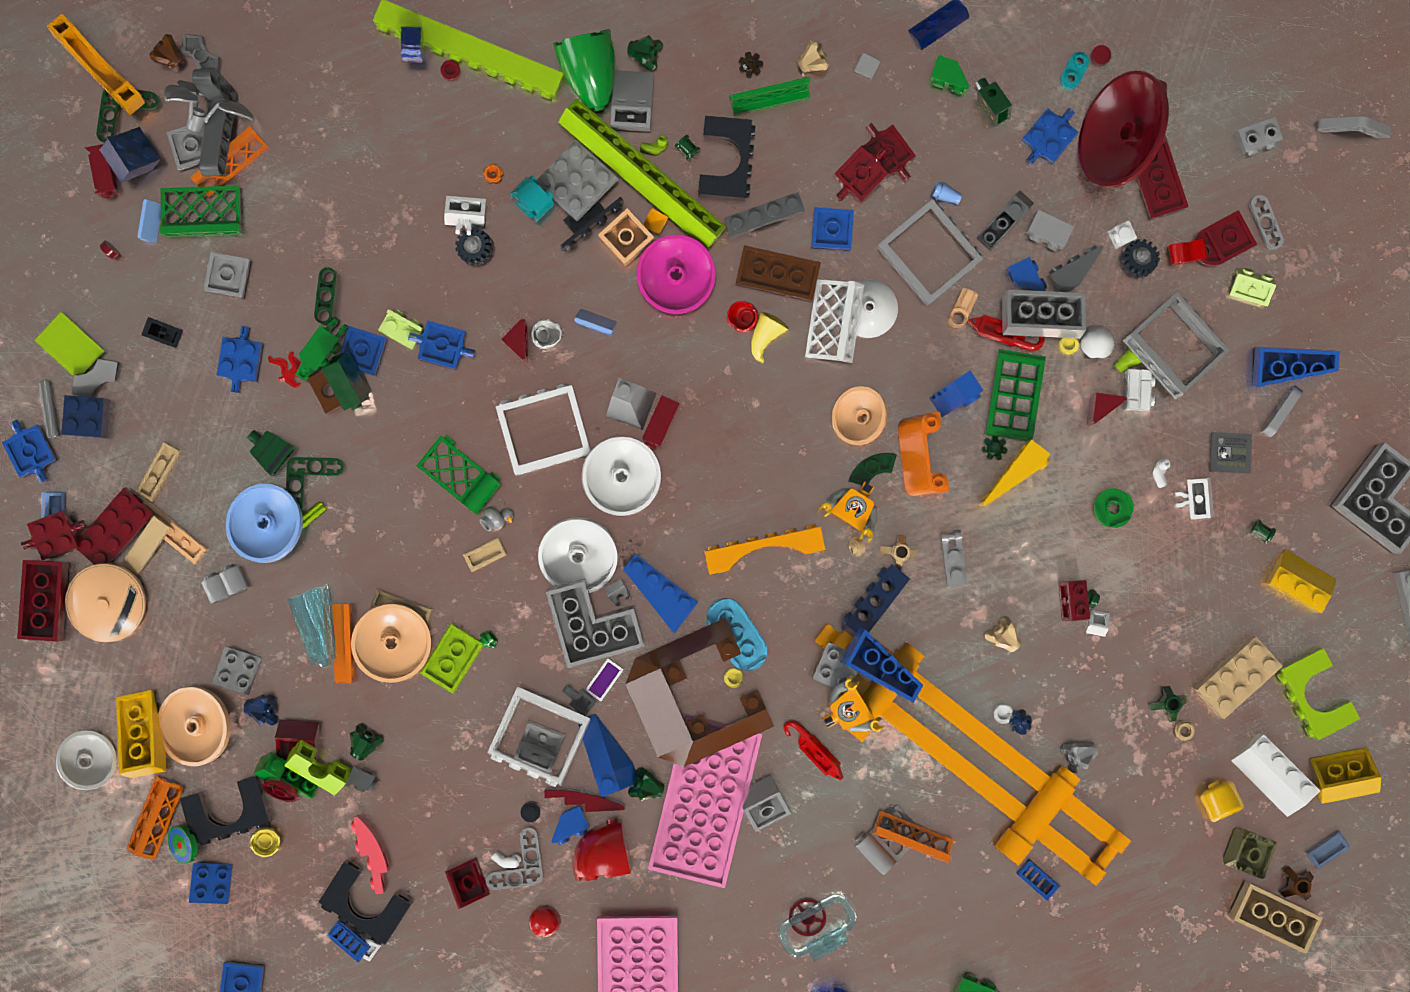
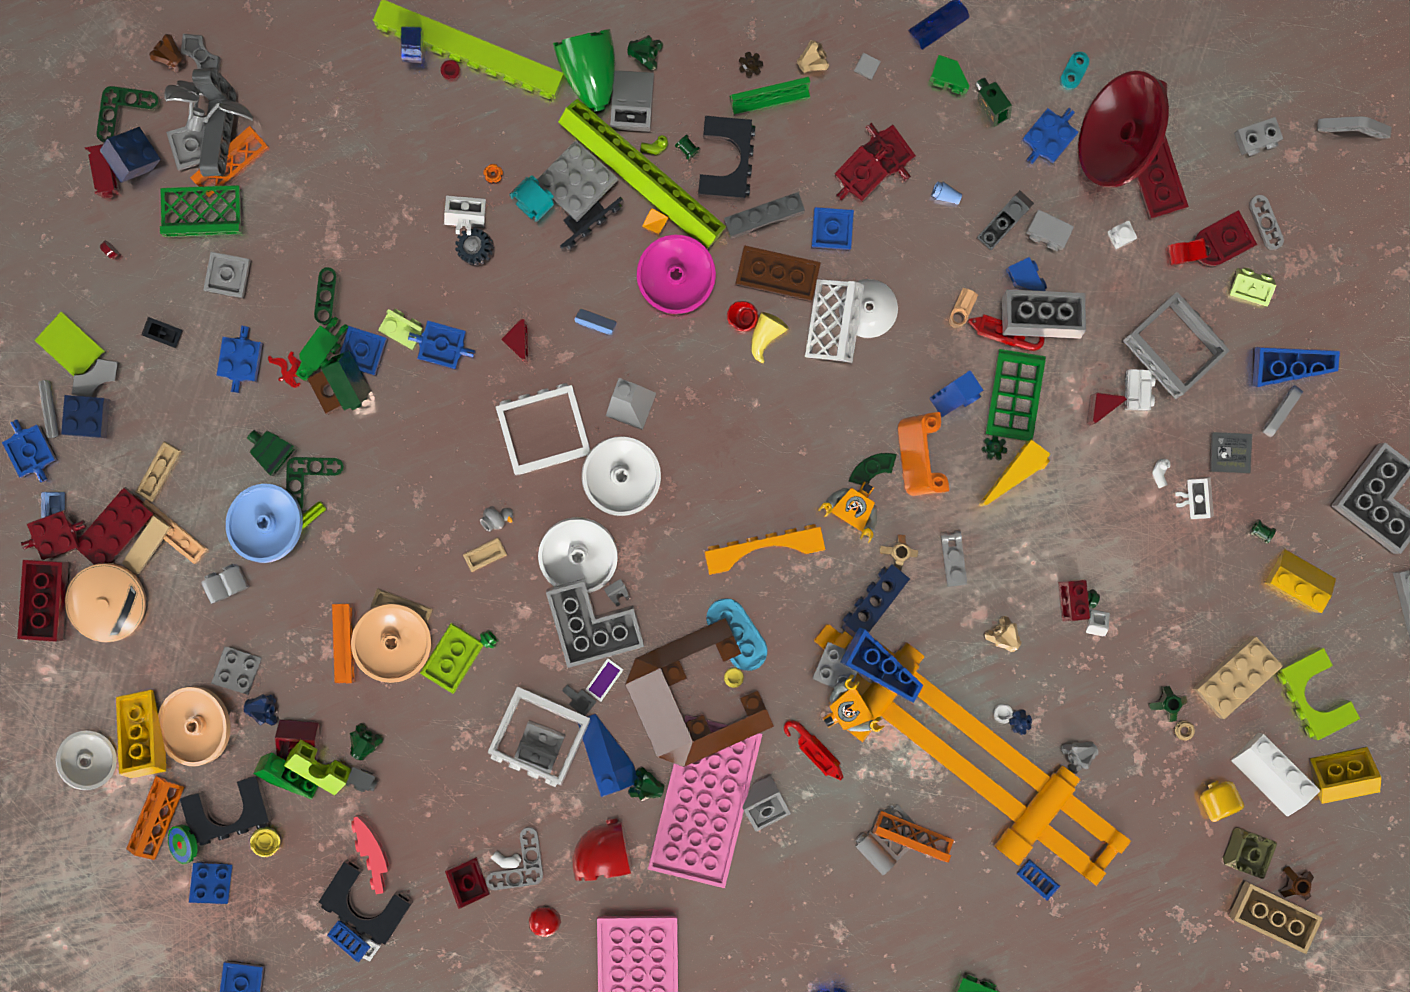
(95, 65): light orange arch -> none
(149, 221): light blue slope -> none
(280, 790): dark red wheel -> none
(315, 624): clear light blue slope -> none
(481, 487): green piece -> none
(530, 812): black plate -> none
(545, 333): white hair -> none
(571, 823): blue slope -> none
(592, 801): dark red slope -> none
(626, 237): light nougat brick -> none
(660, 422): dark red brick -> none
(665, 596): blue wedge -> none
(808, 921): dark red wheel -> none
(826, 943): clear light blue bar -> none
(850, 411): light nougat dish -> none
(856, 546): tan plate -> none
(904, 271): light grey window -> none
(1068, 345): light yellow tile -> none
(1070, 276): dark grey slope -> none
(1097, 341): white hair -> none
(1100, 55): dark red tile -> none
(1118, 498): green plate -> none
(1127, 361): lime cone -> none
(1140, 258): black wheel -> none
(1328, 850): sand blue tile -> none

